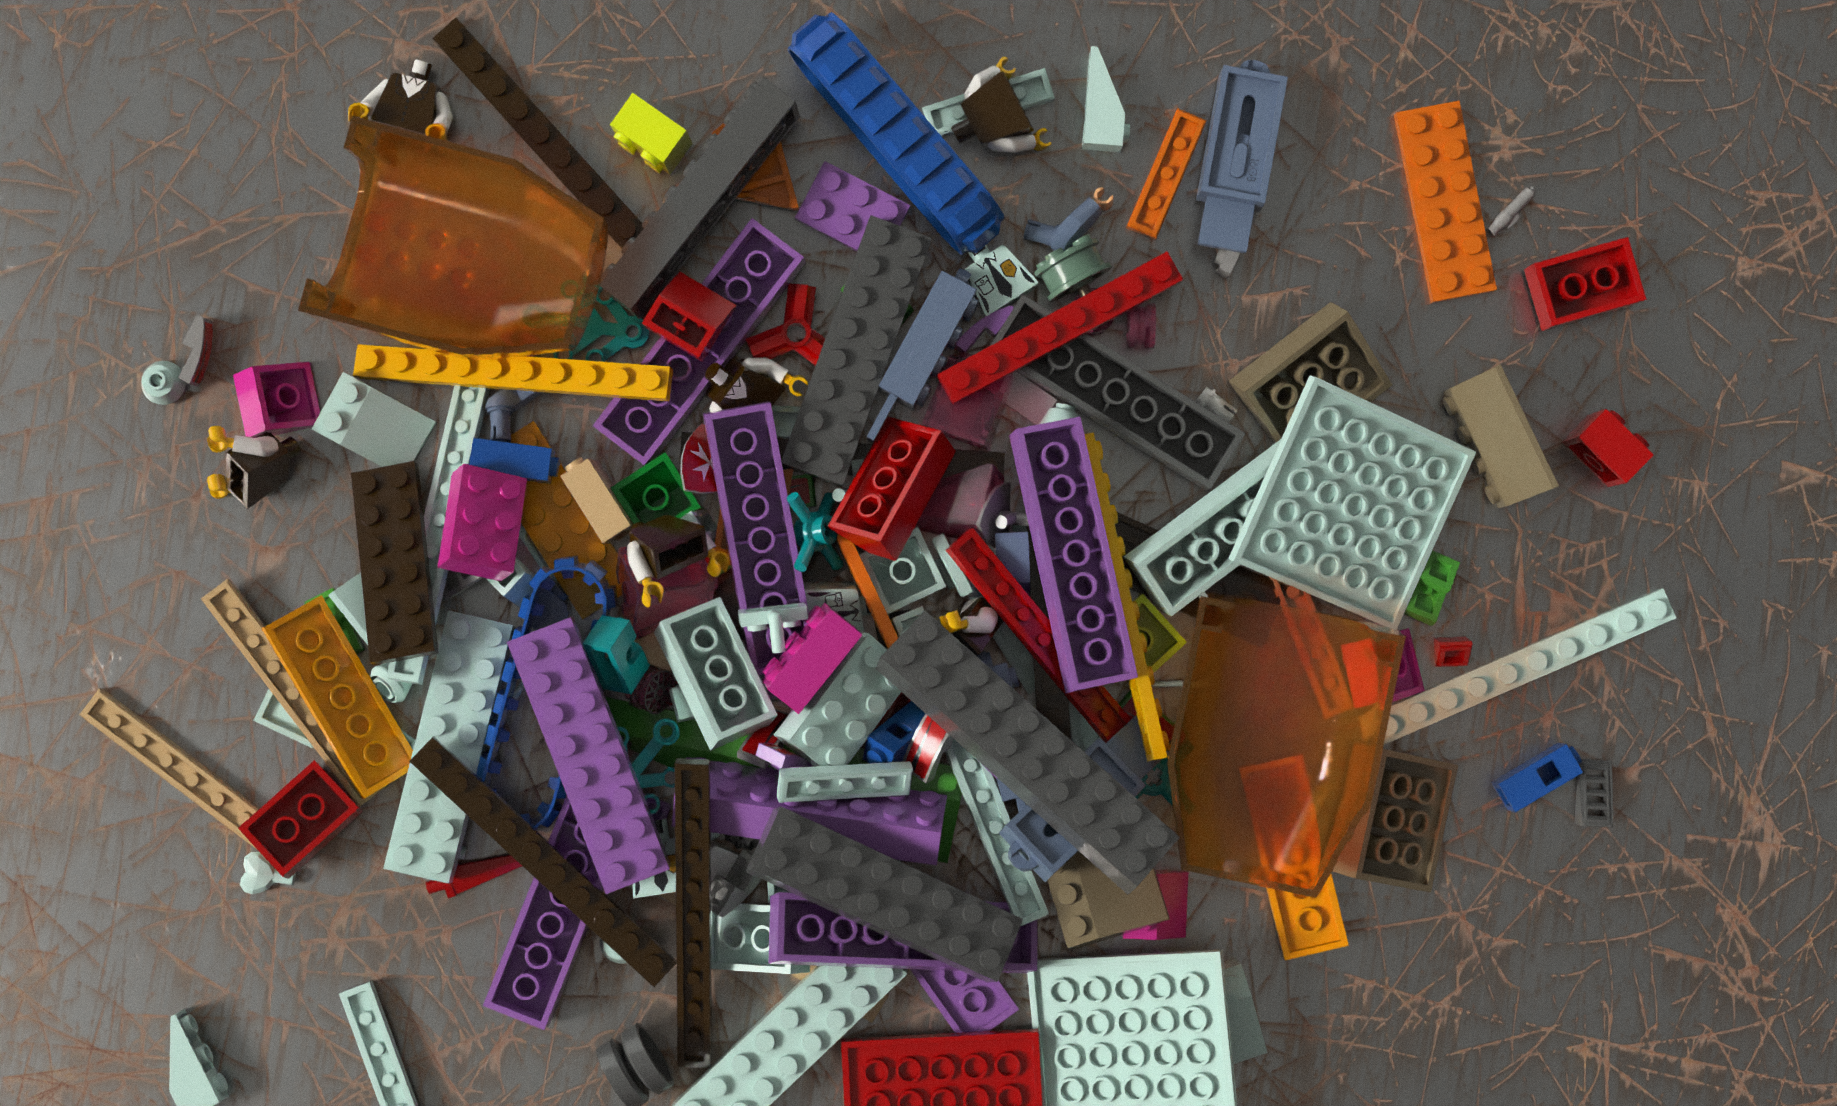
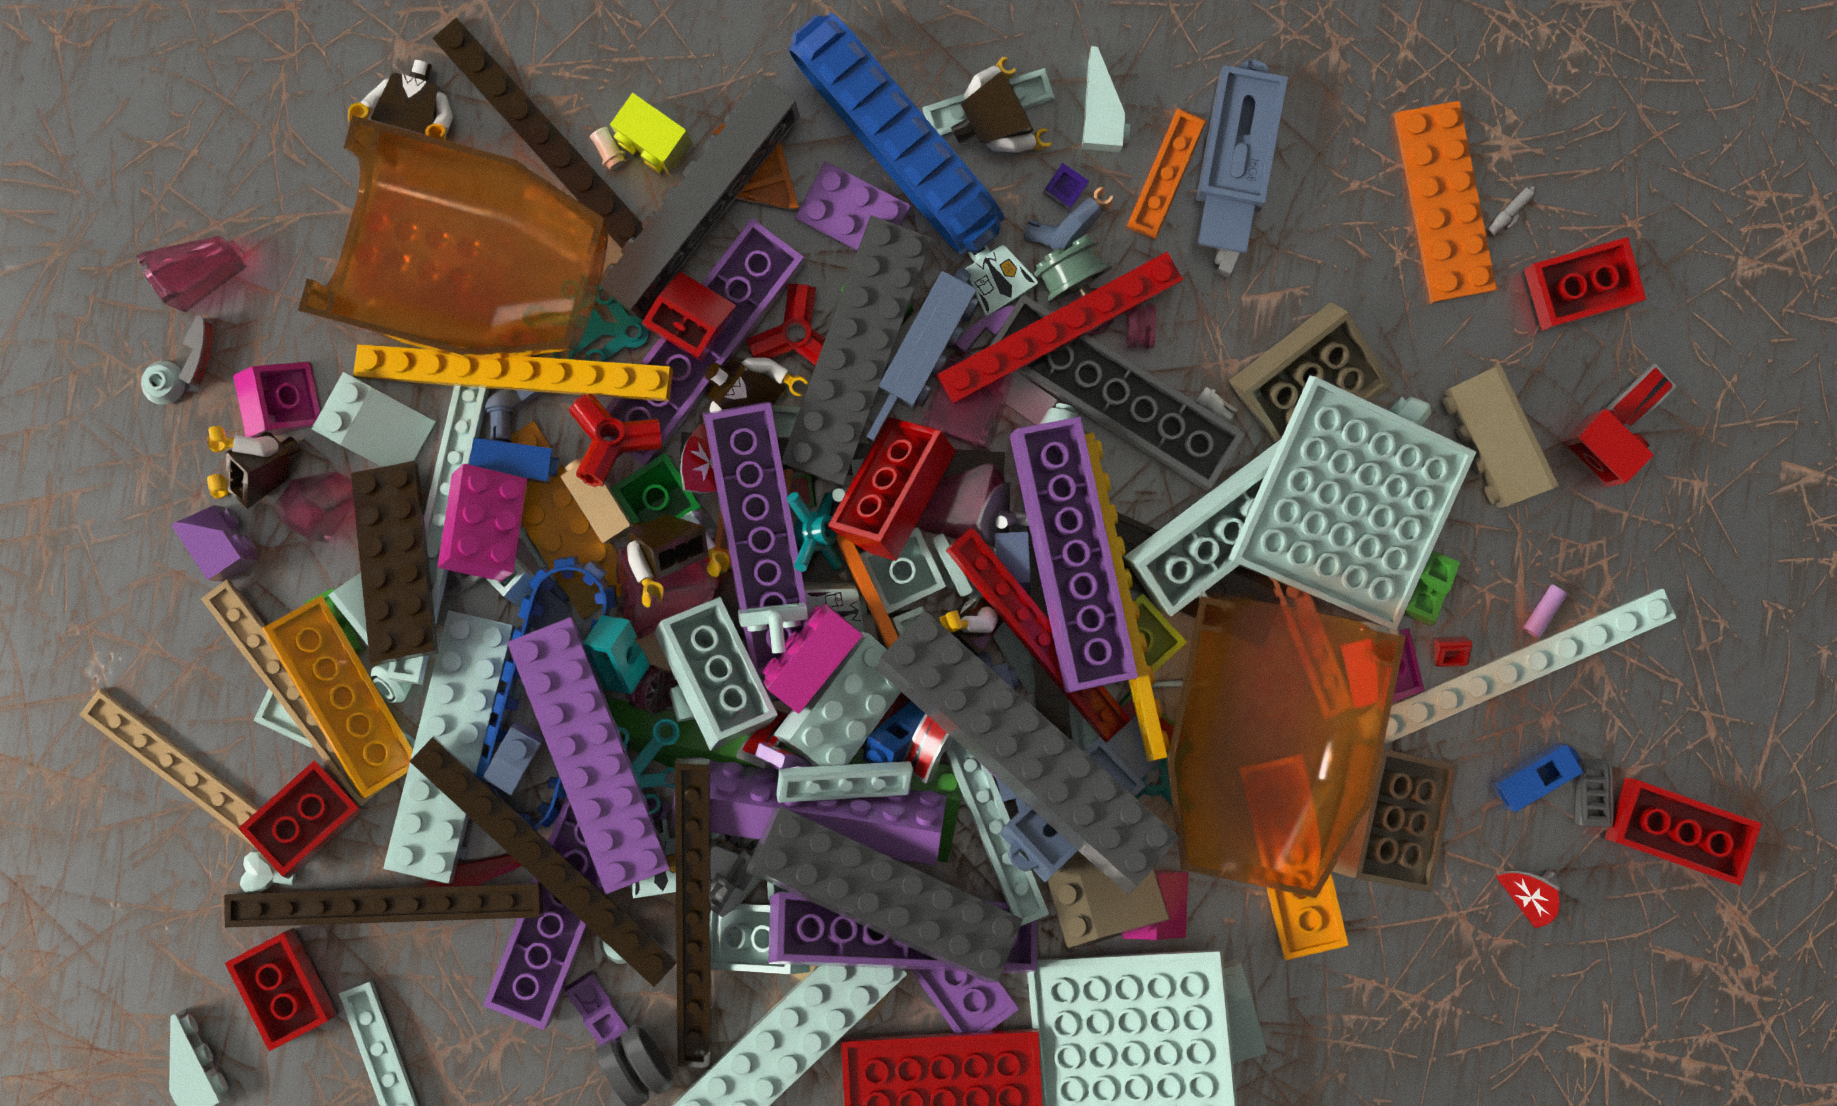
(191, 270): none -> clear pink slope
(216, 543): none -> medium lavender slope
(281, 989): none -> red brick
(316, 504): none -> clear pink slope
(384, 905): none -> dark brown plate
(513, 757): none -> sand blue slope
(596, 1008): none -> medium lavender slope
(602, 453): none -> red piece
(608, 149): none -> white pin
(1066, 186): none -> dark purple plate
(1412, 409): none -> light aqua cone
(1534, 895): none -> red shield
(1545, 611): none -> lavender axle
(1642, 396): none -> red slope
(1683, 831): none -> red brick

